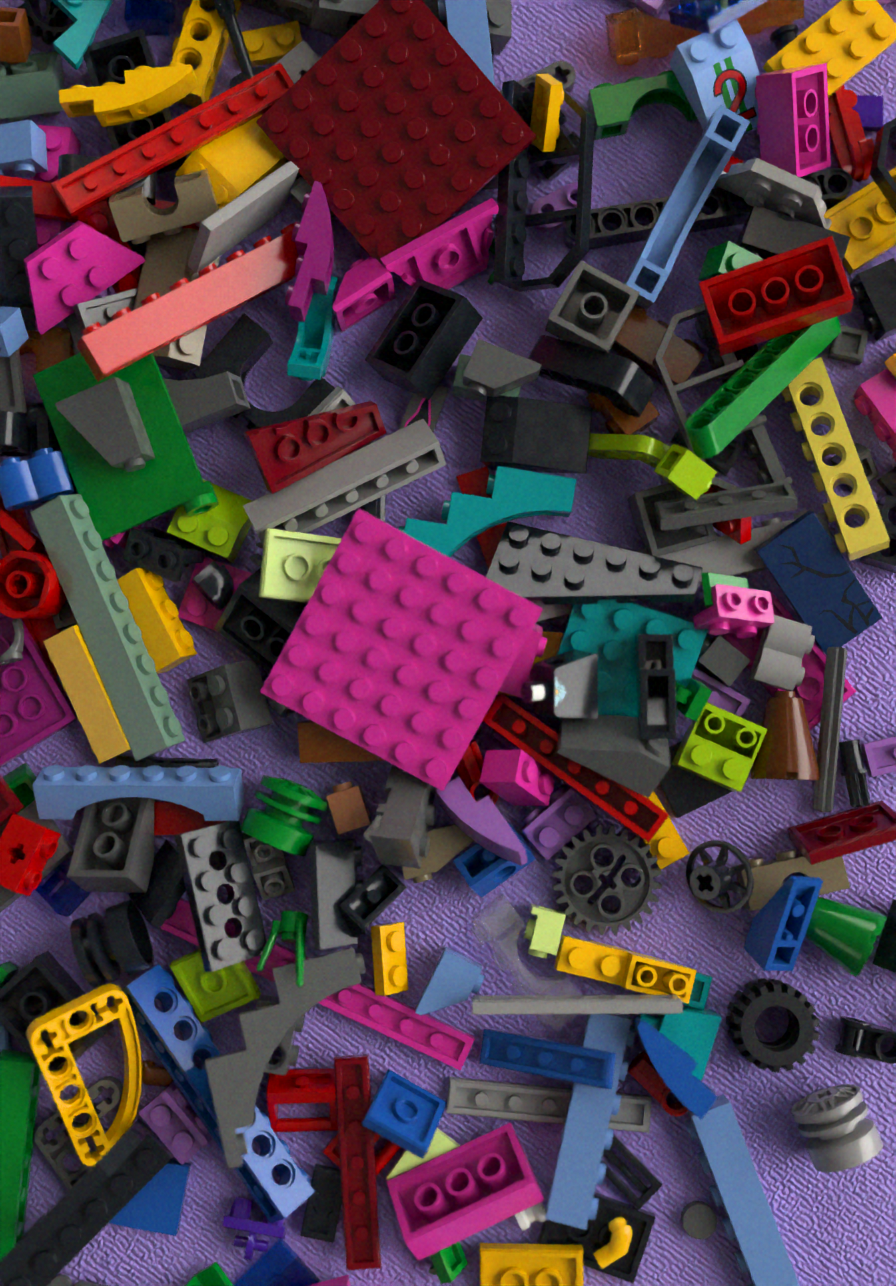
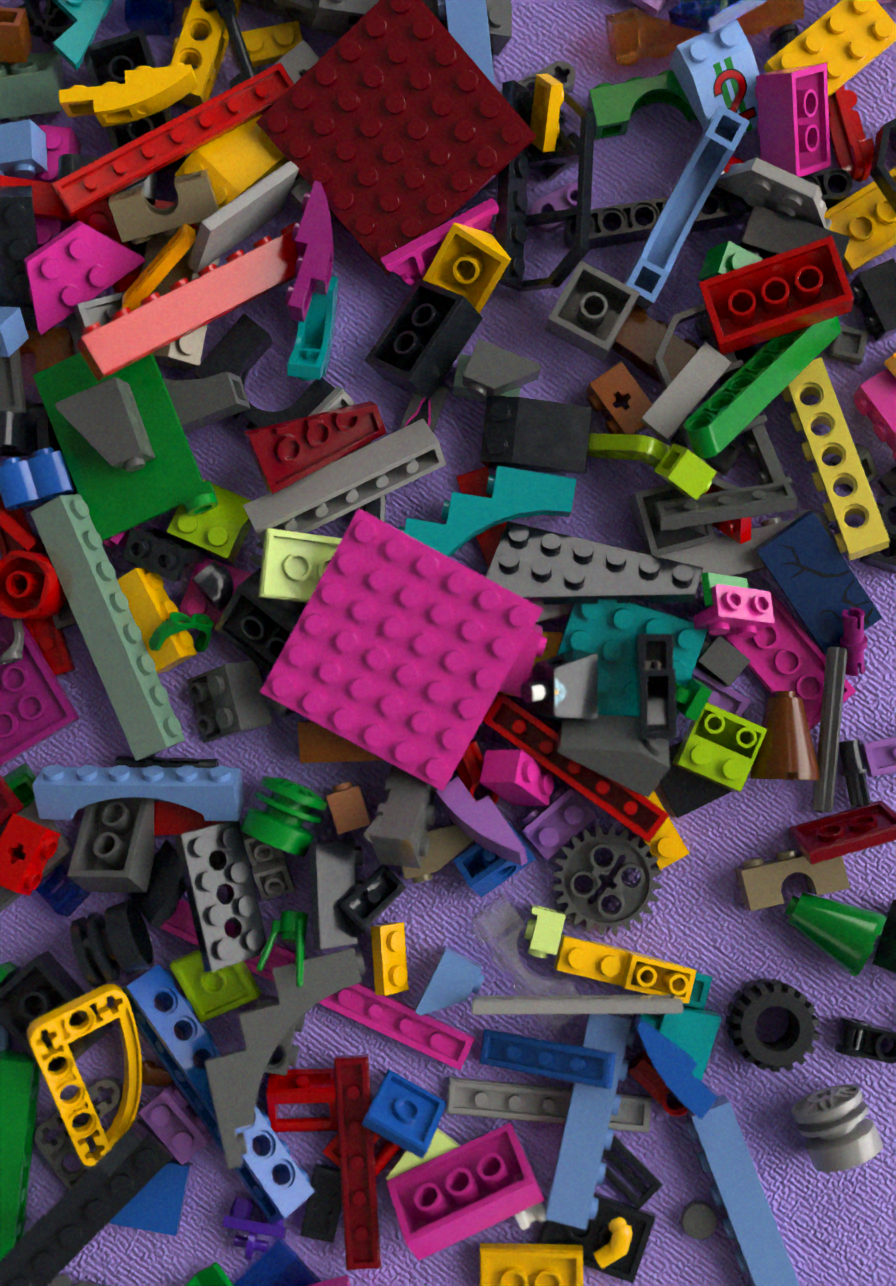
(87, 693): yellow brick -> none
(159, 267): none -> light orange tile
(172, 626): none -> green cap
(362, 292): dark pink slope -> none
(448, 1263): green tile -> none
(468, 264): none -> yellow slope
(594, 372): black beam -> none
(685, 391): none -> light grey tile
(715, 879): black wheel -> none
(782, 653): light grey brick -> none
(782, 924): blue slope -> none
(854, 640): none -> magenta pin
(870, 111): dark purple tile -> none

